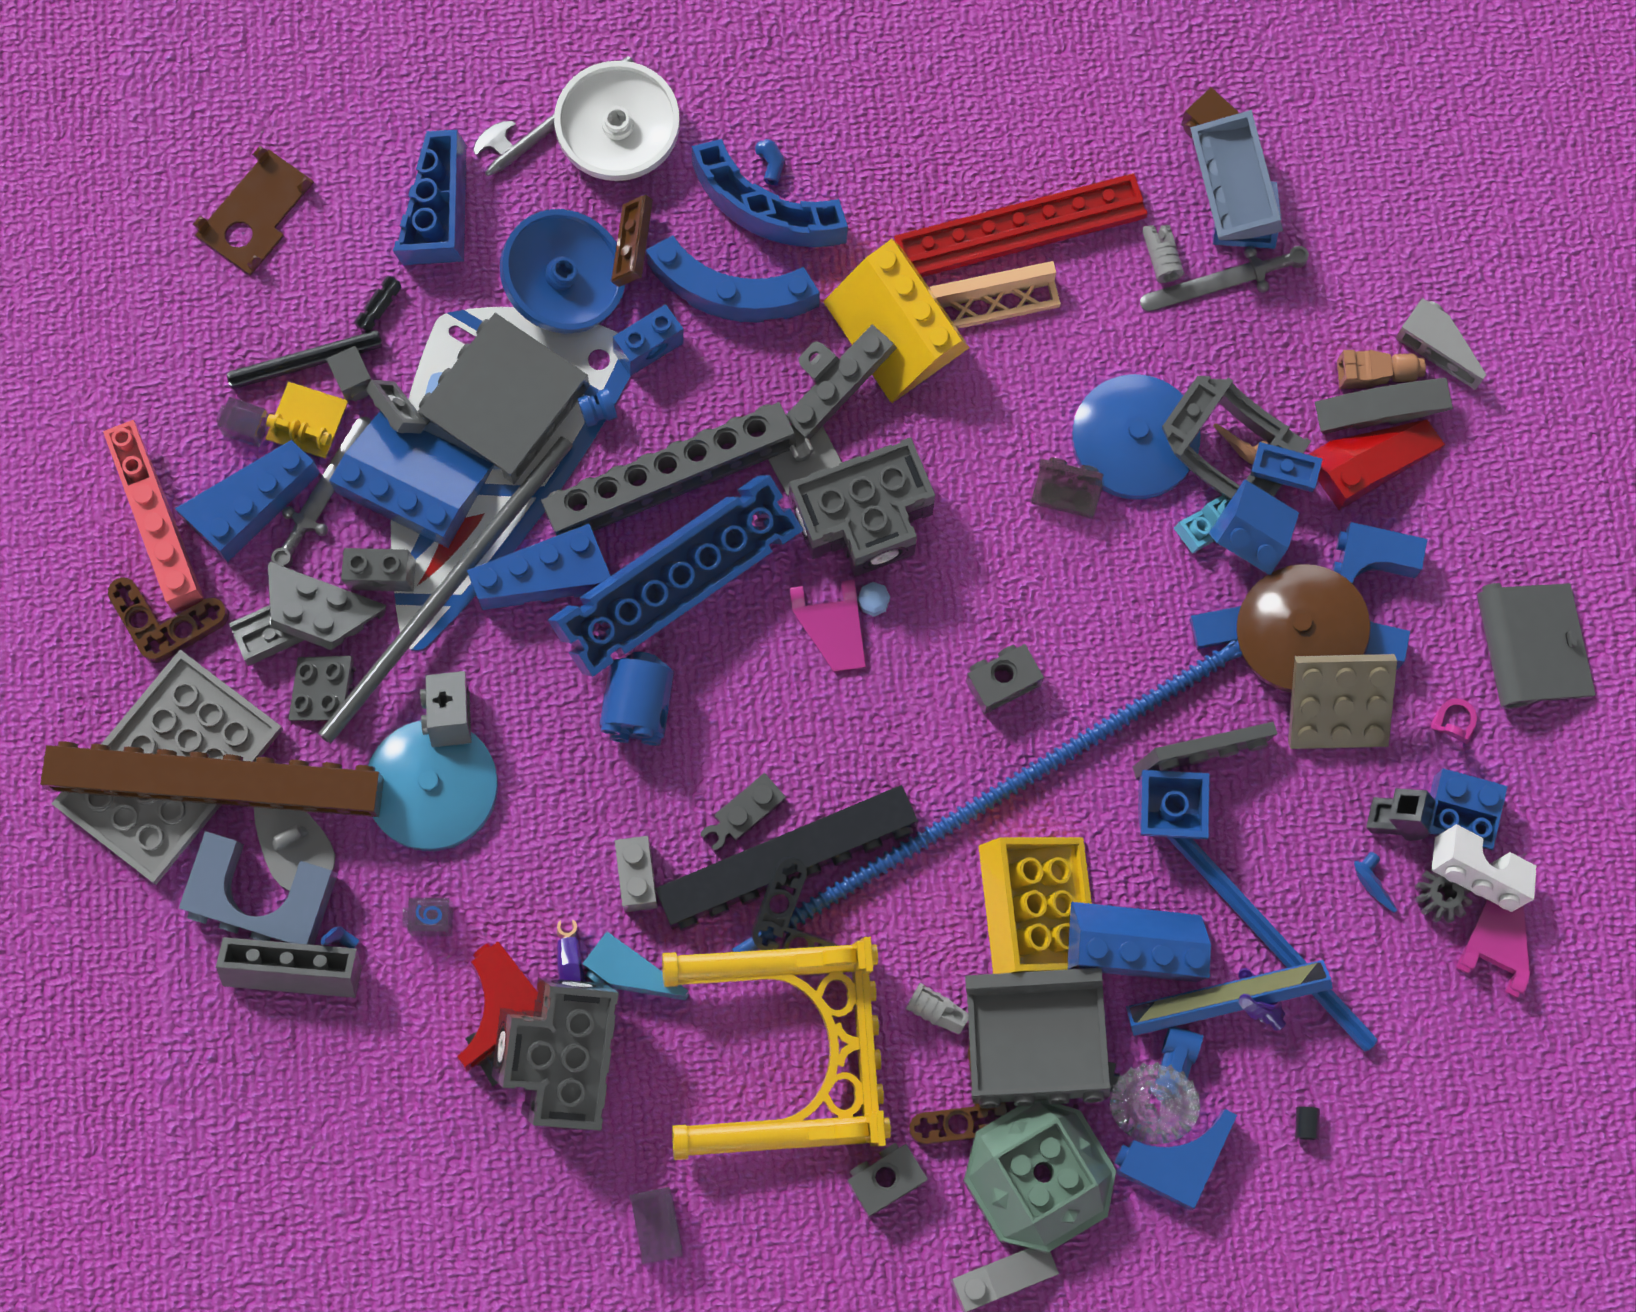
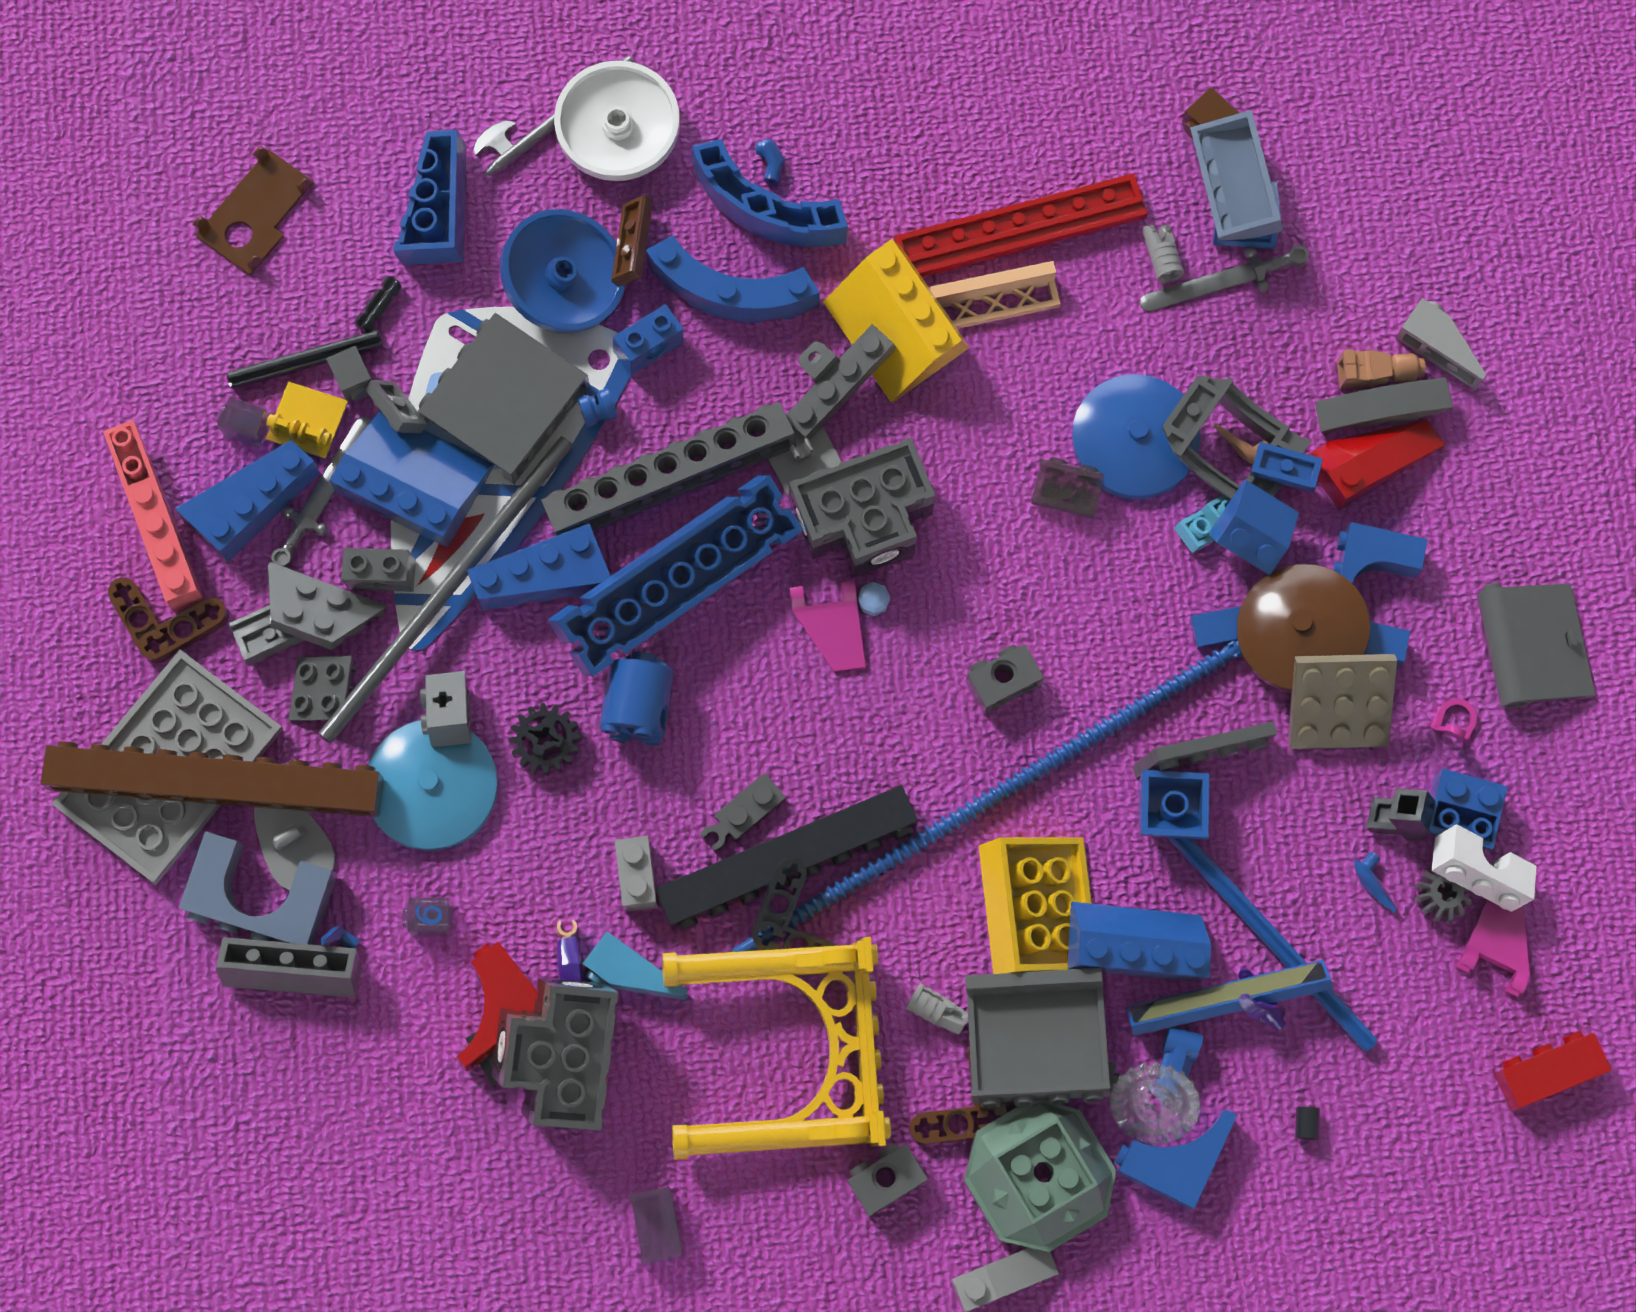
(548, 726): none -> black gear
(1551, 1070): none -> red brick

